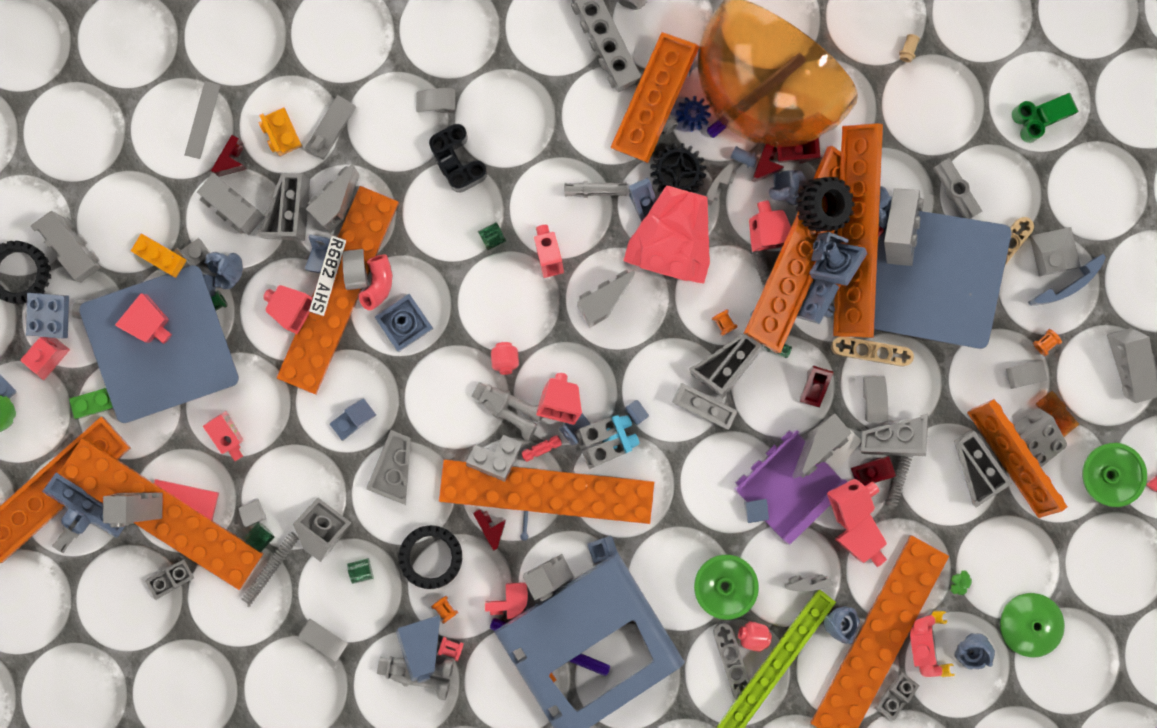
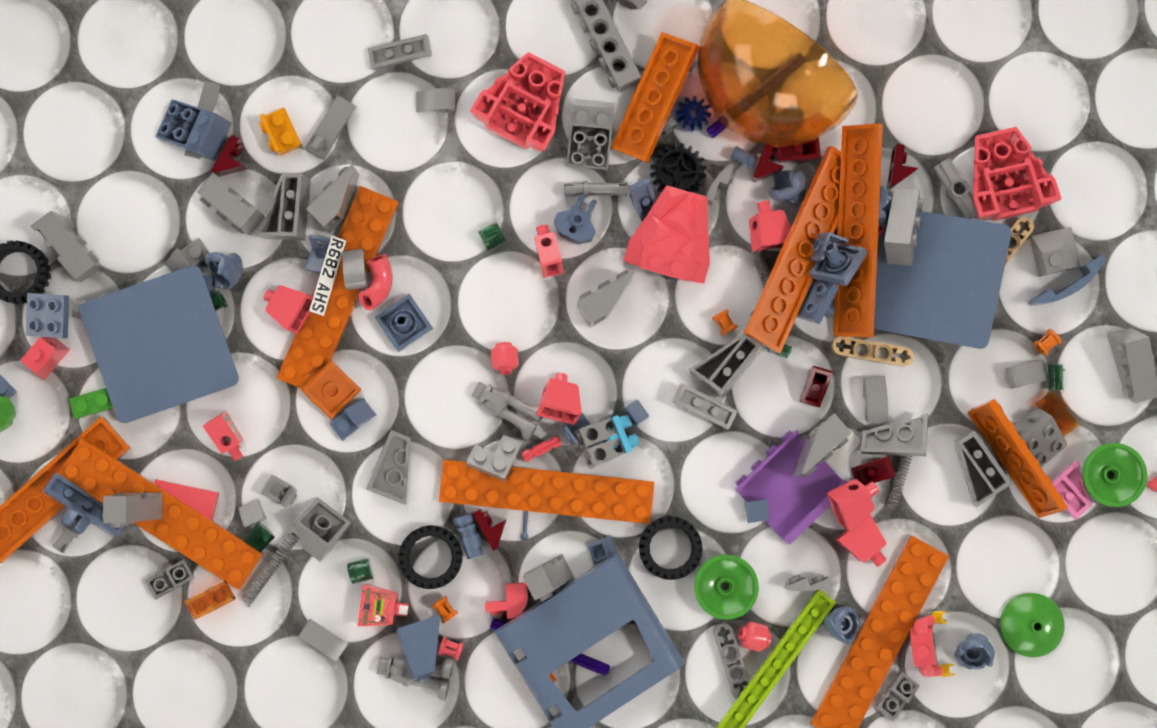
(145, 320): coral torso -> none
(158, 255): light orange plate -> none
(193, 129): none -> sand blue slope
(210, 599): none -> clear orange slope
(279, 491): none -> light grey bracket
(331, 389): none -> orange tile
(380, 606): none -> coral torso
(399, 52): none -> light grey hinge
(449, 162): black beam -> none
(469, 537): none -> sand blue axle
(523, 103): none -> coral wedge
(576, 220): none -> sand blue hinge
(590, 134): none -> light grey slope
(690, 564): none -> black tyre
(838, 199): black tyre -> none
(897, 171): none -> dark red slope
(909, 48): tan pin -> none
(962, 582): bright green plant -> none
(1009, 177): none -> coral wedge
(1043, 115): green piece -> none
(1056, 377): none -> clear green pin
(1071, 487): none -> bright pink wing

